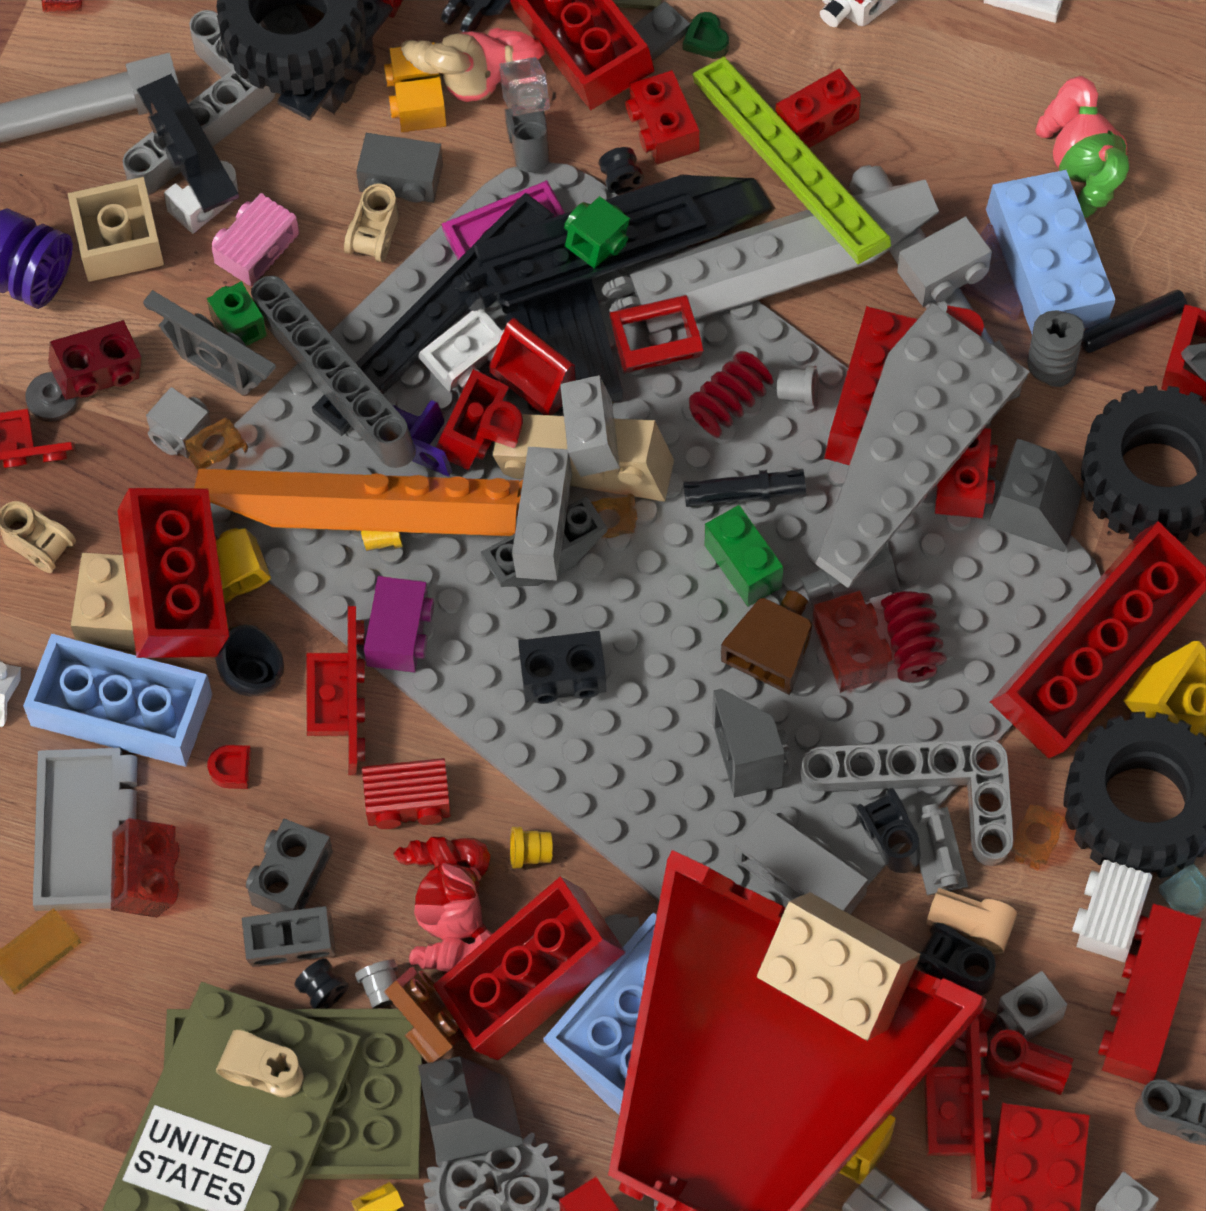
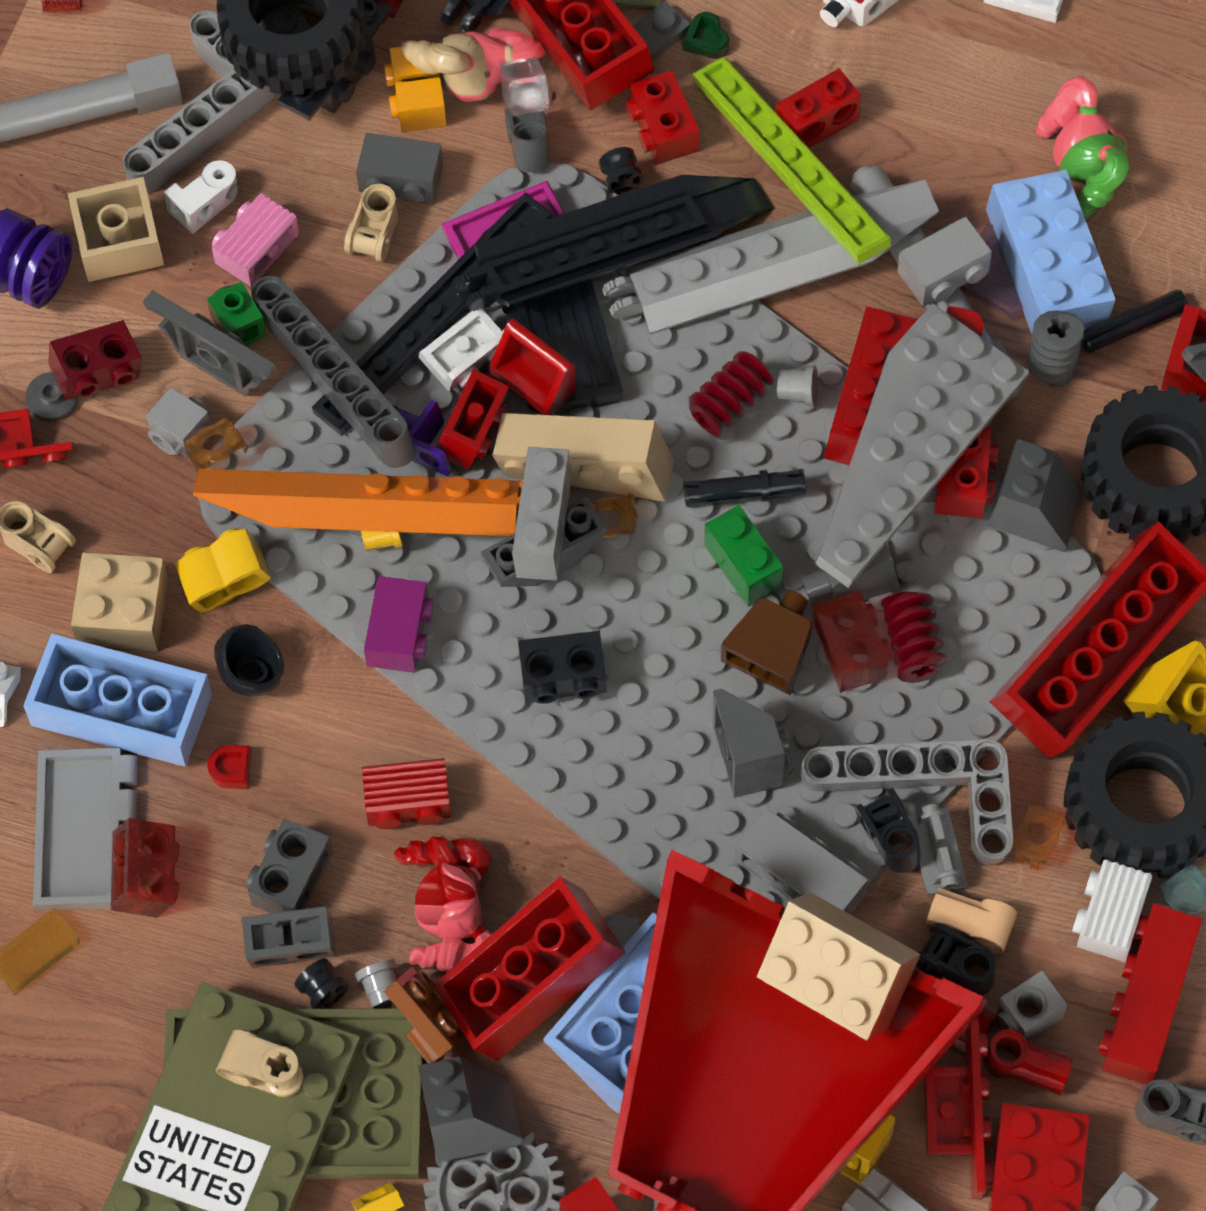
(172, 573): red brick -> none
(187, 143): black bracket -> none
(332, 693): red bracket -> none
(501, 423): red tile -> none
(529, 847): yellow piece -> none
(590, 426): light grey brick -> none
(596, 231): green brick -> none
(662, 353): red tile -> none

